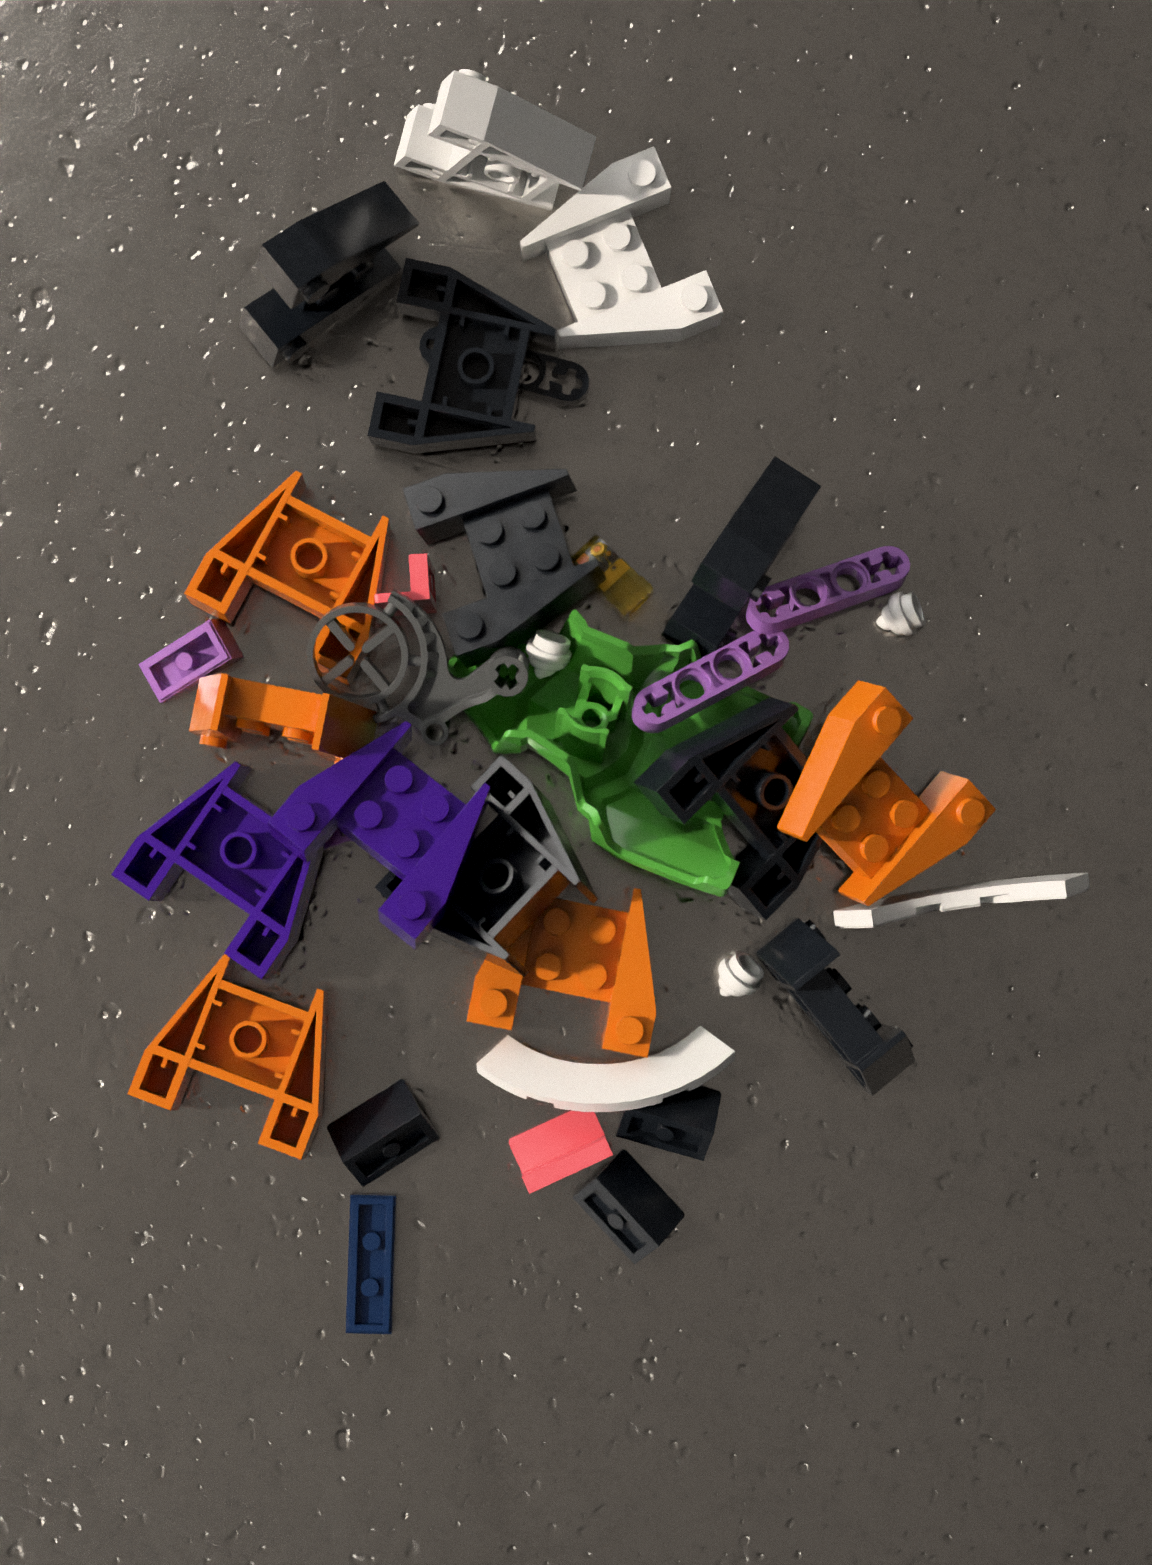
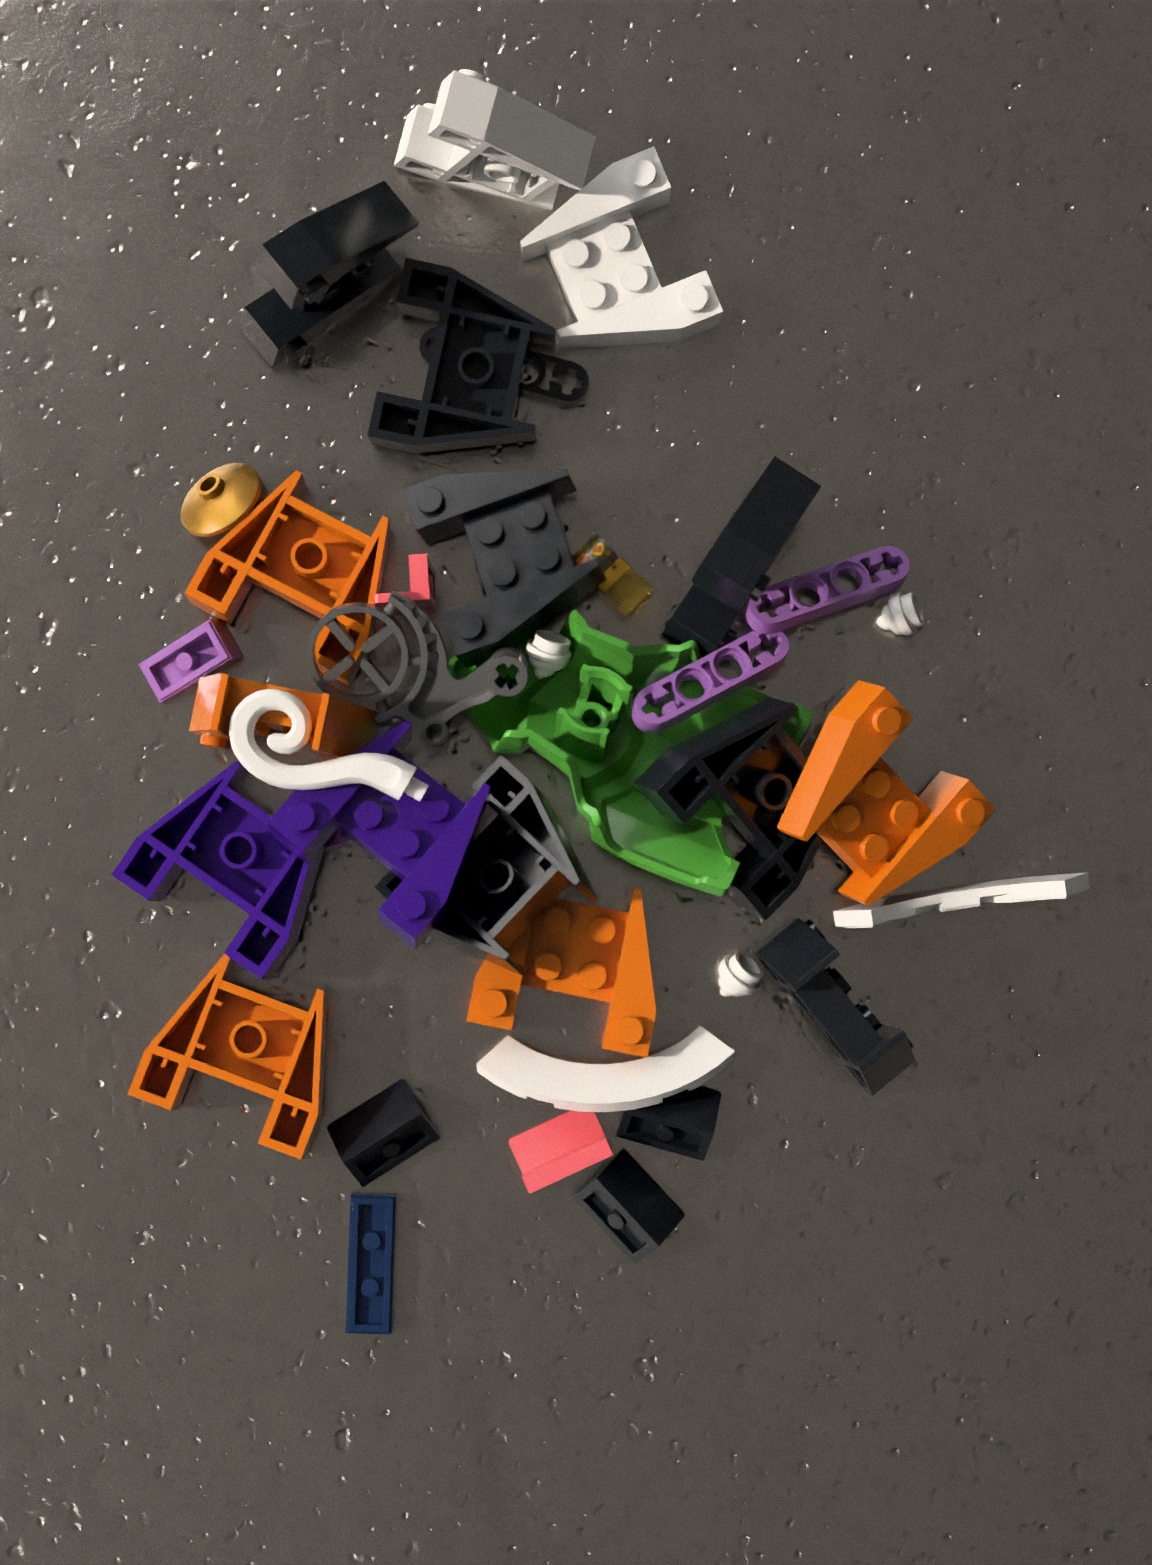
(221, 499): none -> pearl gold dish
(371, 769): none -> white plant

